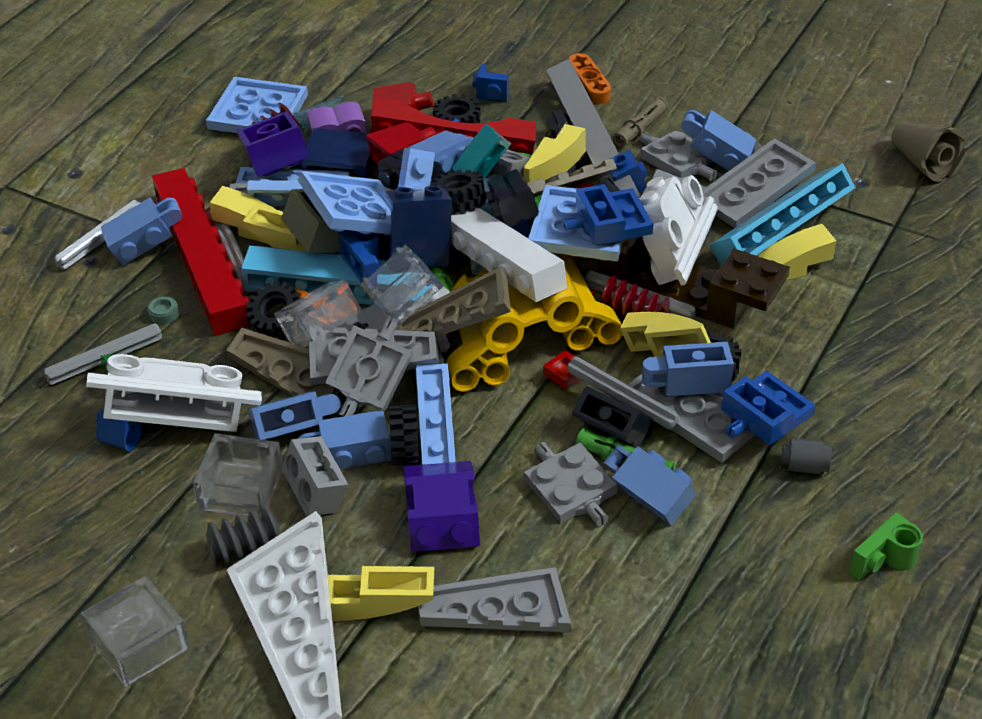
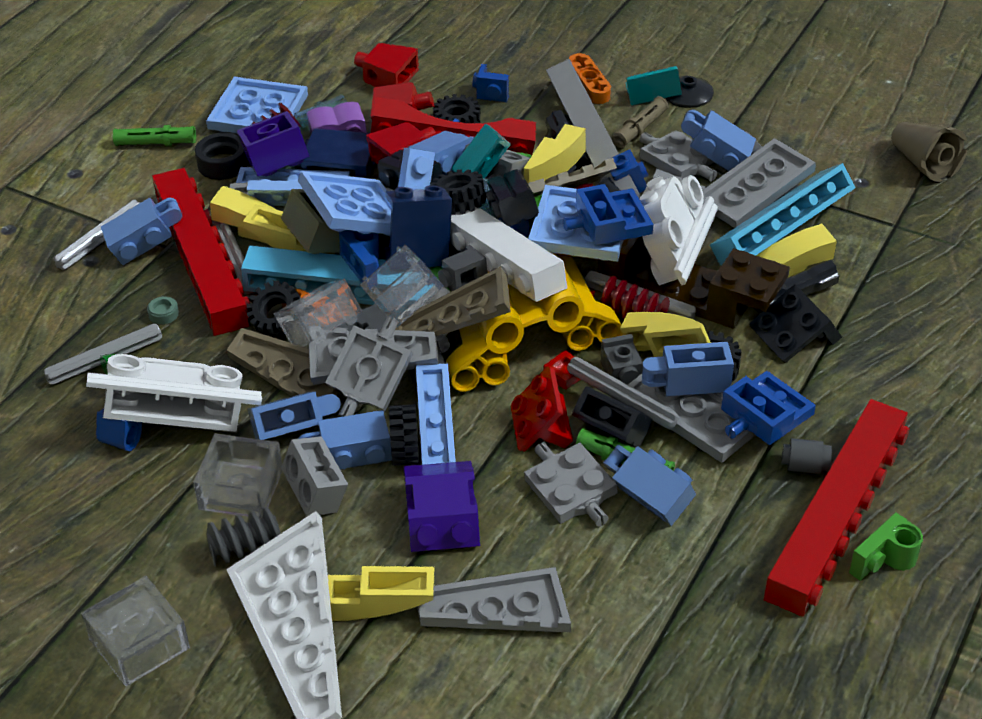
(165, 135): none -> bright green pin
(220, 144): none -> black tyre
(388, 64): none -> red torso
(462, 268): none -> dark grey brick
(541, 413): none -> red bracket
(621, 358): none -> dark grey brick
(652, 84): none -> teal panel
(694, 94): none -> black dish
(792, 324): none -> black bracket
(812, 279): none -> black axle
(836, 509): none -> red brick

